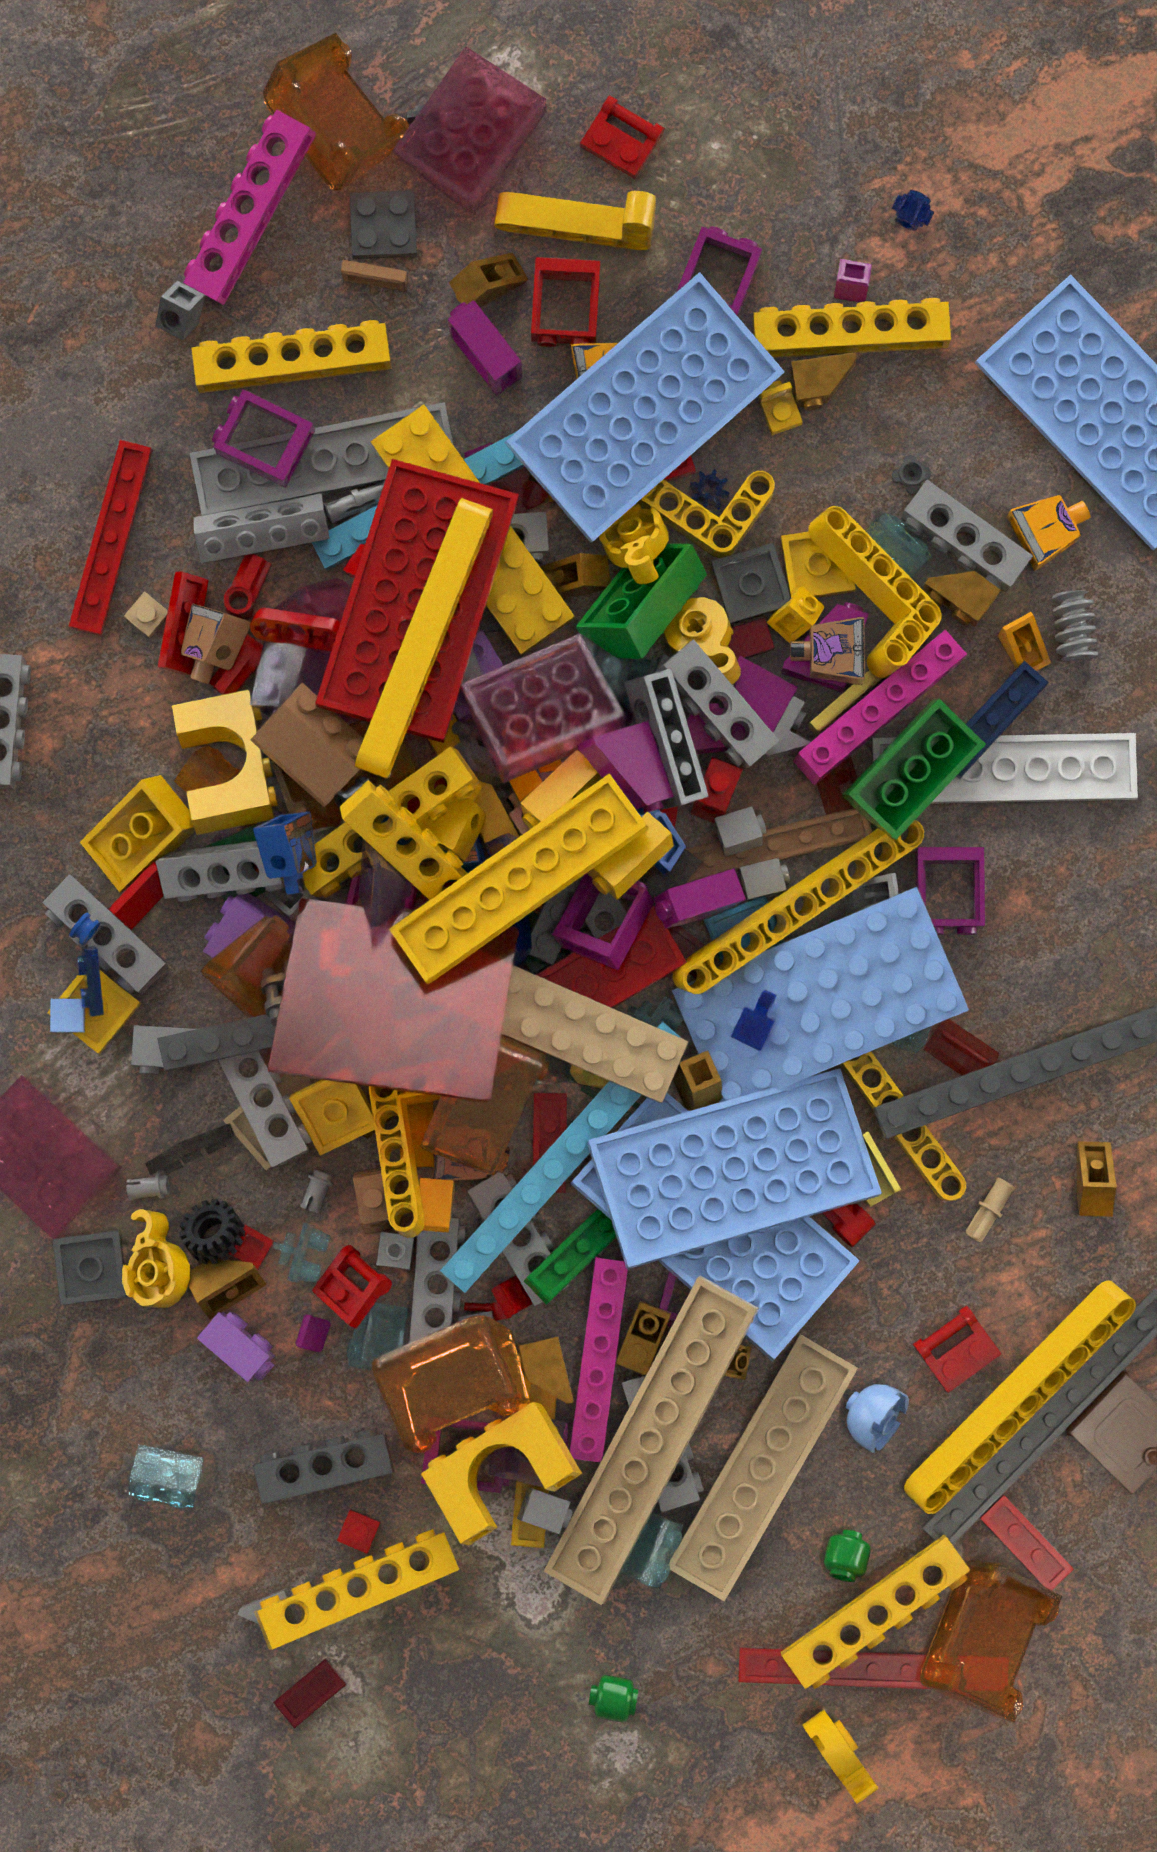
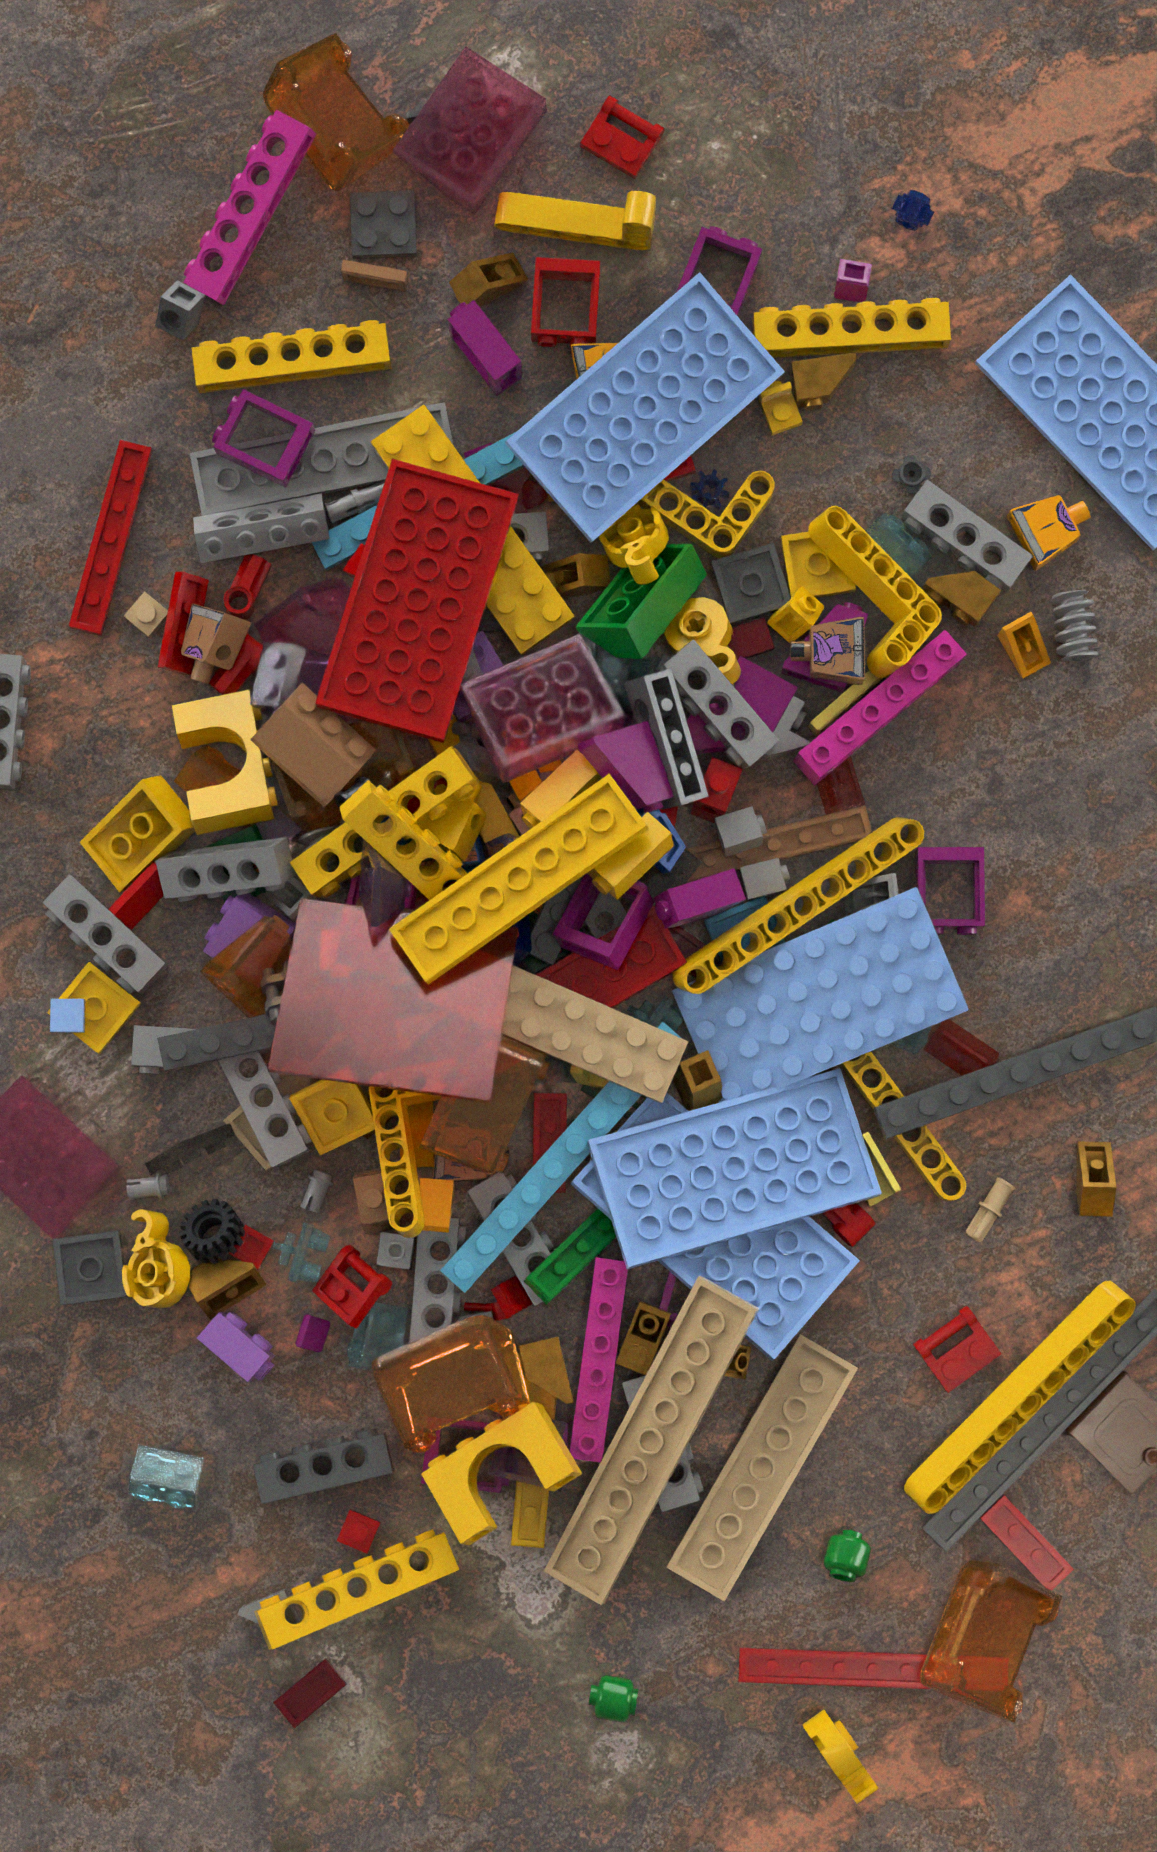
(84, 928): blue bush -> none
(92, 994): clear blue plate -> none
(268, 627): red beam -> none
(287, 848): blue torso -> none
(423, 638): yellow beam -> none
(545, 1510): light grey brick -> none
(653, 1551): clear light blue bracket -> none
(754, 1024): clear blue plate -> none
(800, 1653): yellow brick -> none
(874, 1415): light blue cylinder -> none
(914, 769): green slope -> none
(1004, 707): dark blue tile -> none
(1045, 769): white plate -> none

